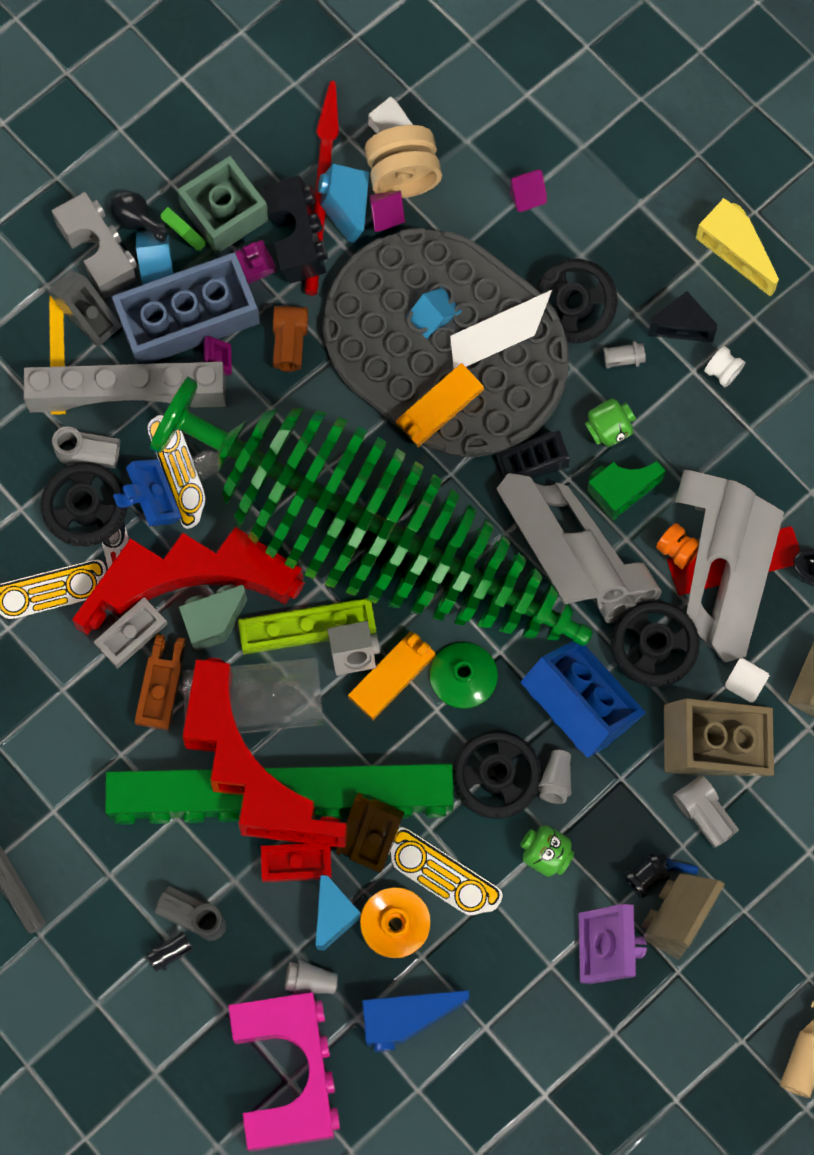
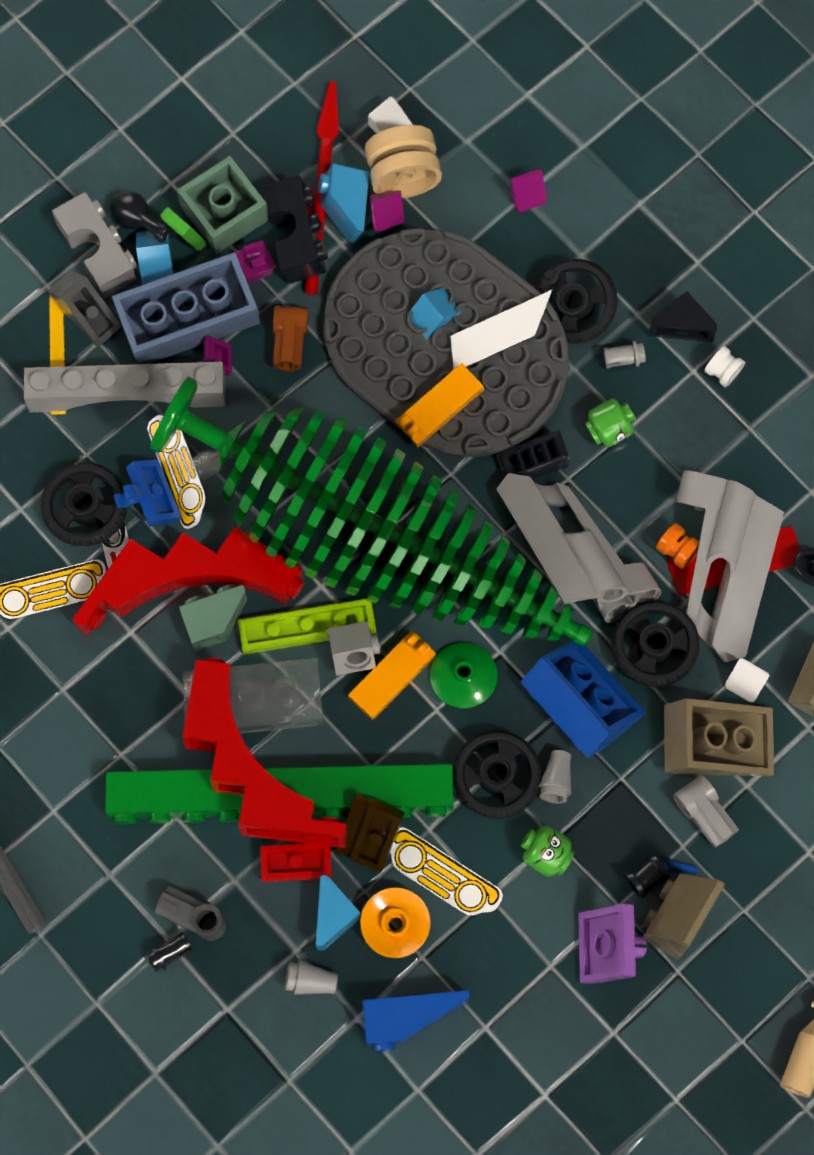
(89, 448): light grey piece -> none
(130, 632): light grey plate -> none
(160, 686): dark orange hinge -> none
(310, 1115): dark pink arch -> none
(619, 488): green arch -> none
(734, 239): light yellow slope -> none

